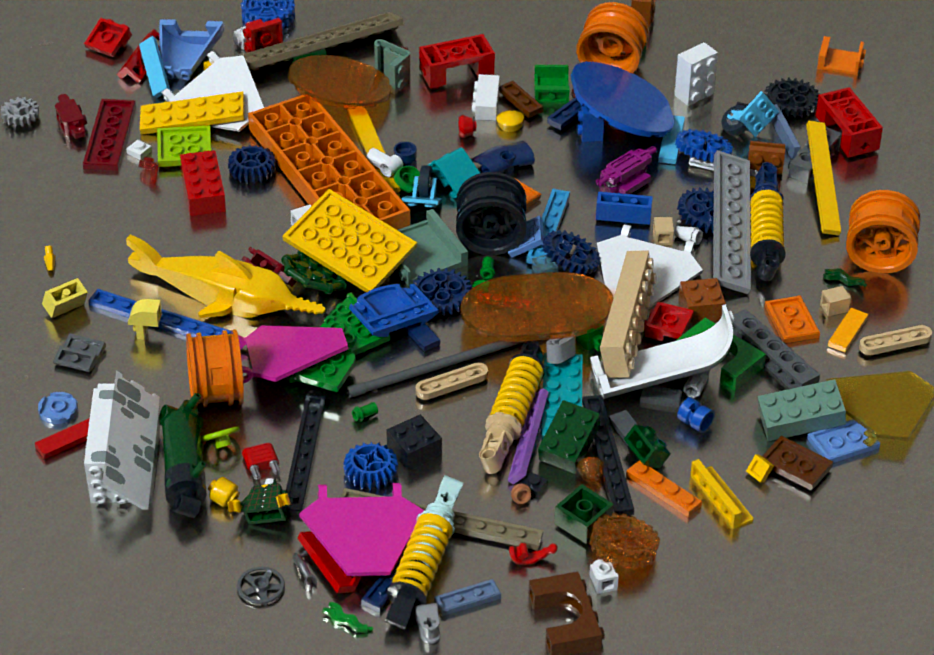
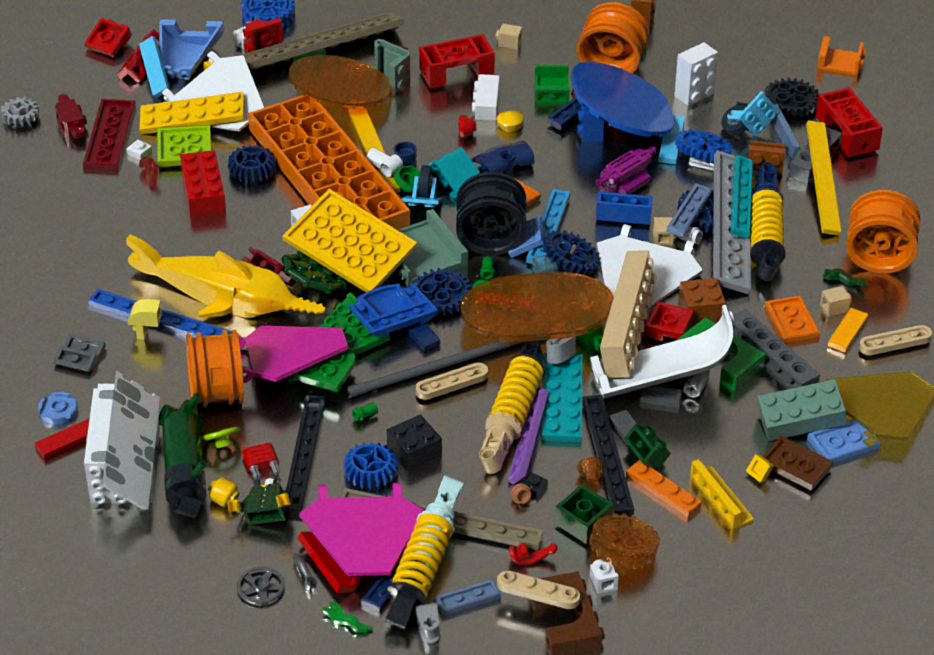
(49, 258): yellow bar -> none
(64, 298): light yellow brick -> none
(509, 36): none -> tan brick
(521, 99): reddish brown plate -> none
(538, 589): none -> tan plate
(569, 436): dark green brick -> none
(689, 210): none -> sand blue tile
(695, 415): blue wheel -> none
(741, 197): none -> teal tile

